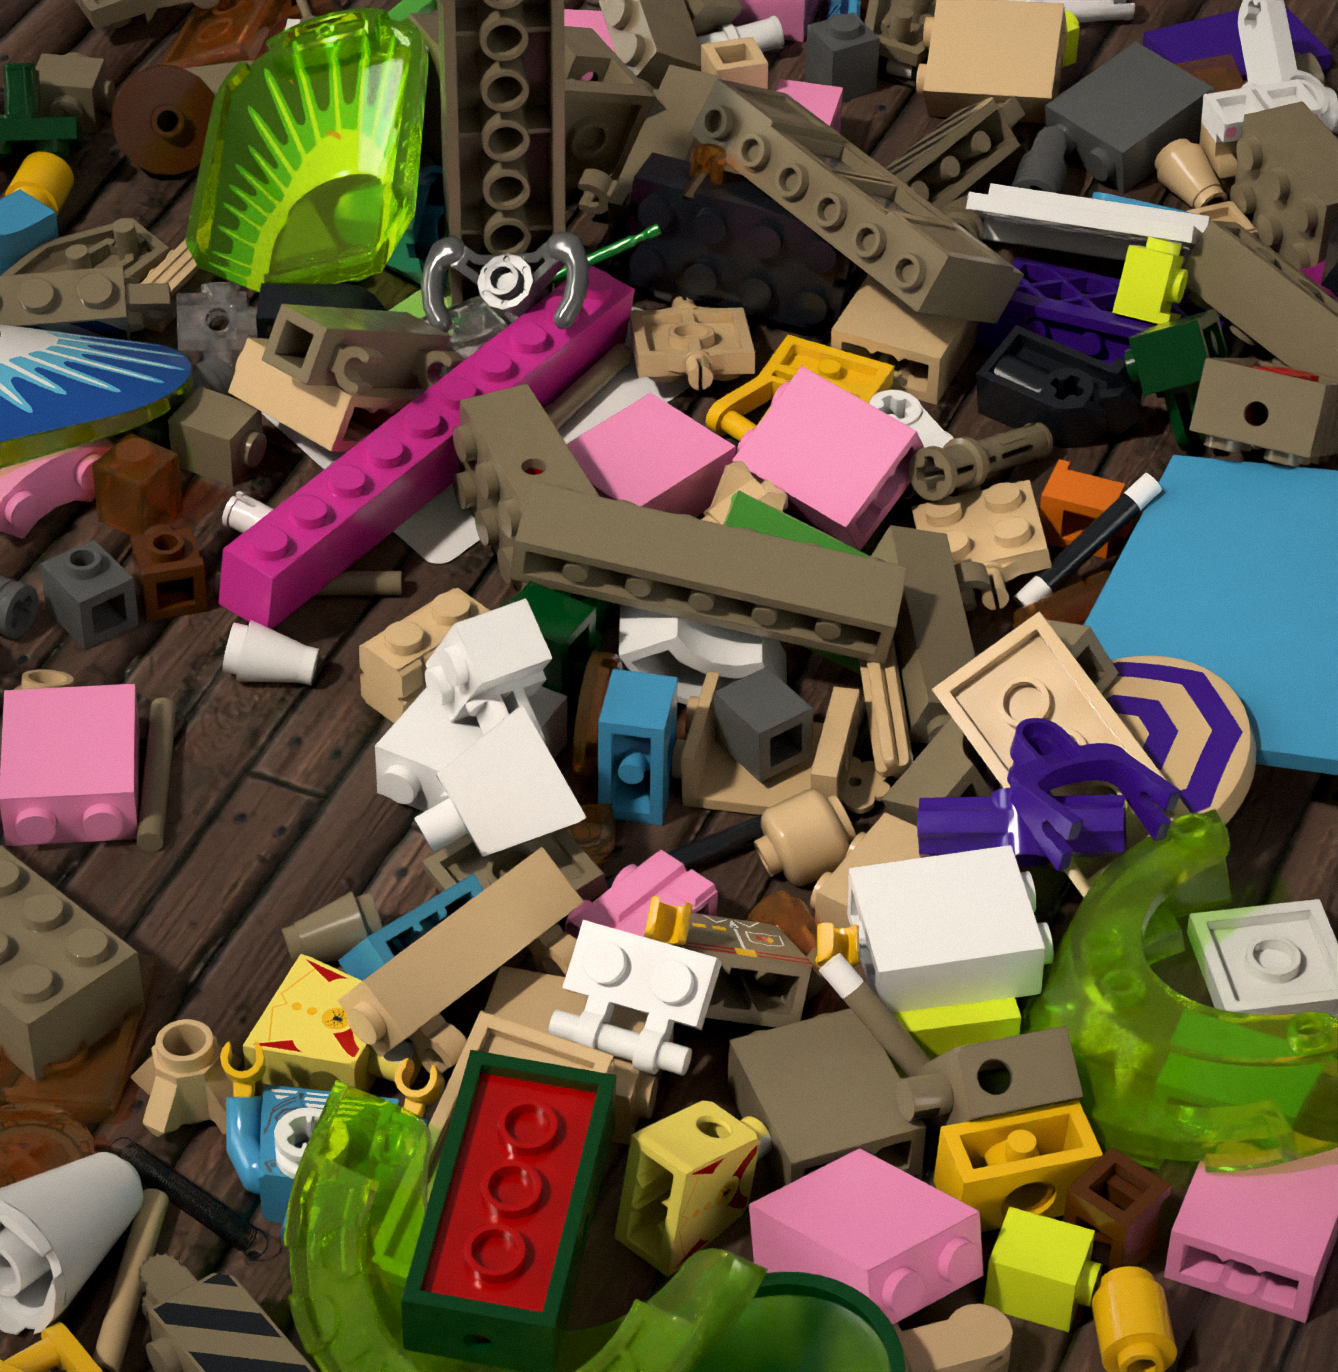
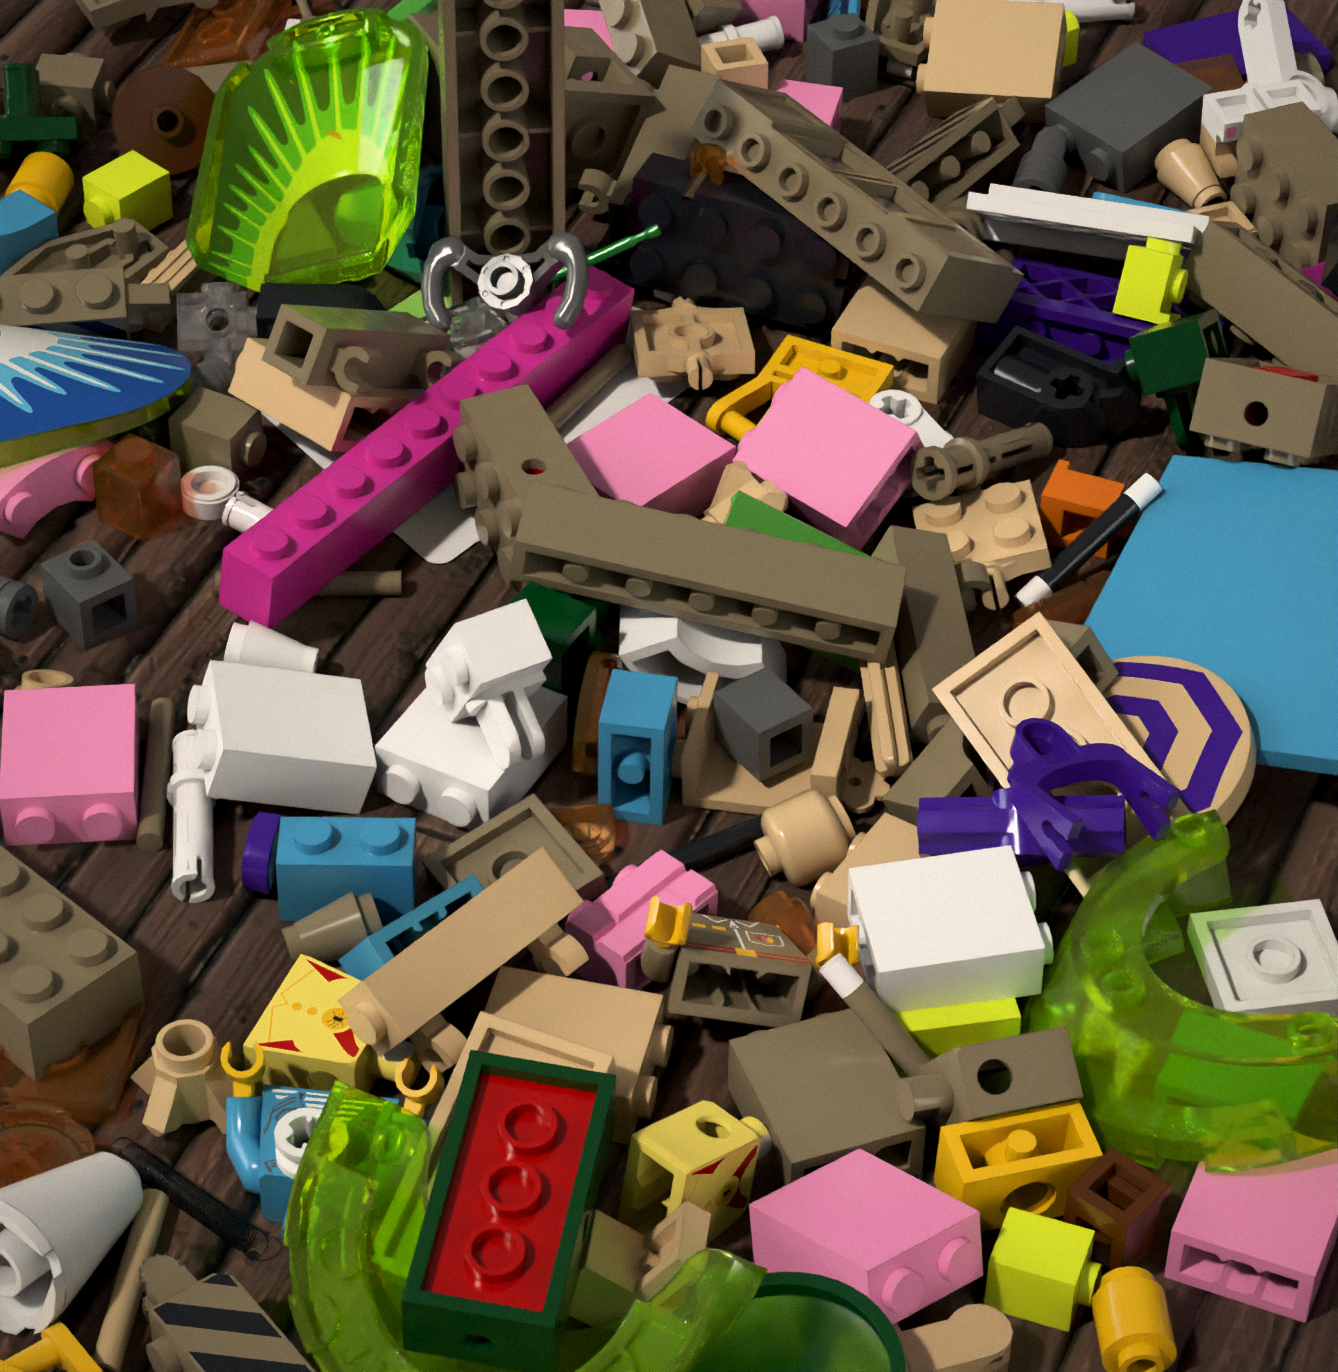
(128, 189): none -> neon yellow brick
(166, 556): reddish brown brick -> none
(190, 823): none -> white pin
(208, 491): none -> tile
(260, 854): none -> dark purple tile
(282, 737): none -> white brick
(338, 855): none -> dark azure brick
(398, 656): tan brick -> none
(501, 791): white torso -> none
(631, 1266): none -> tan brick
(639, 976): white plate -> none

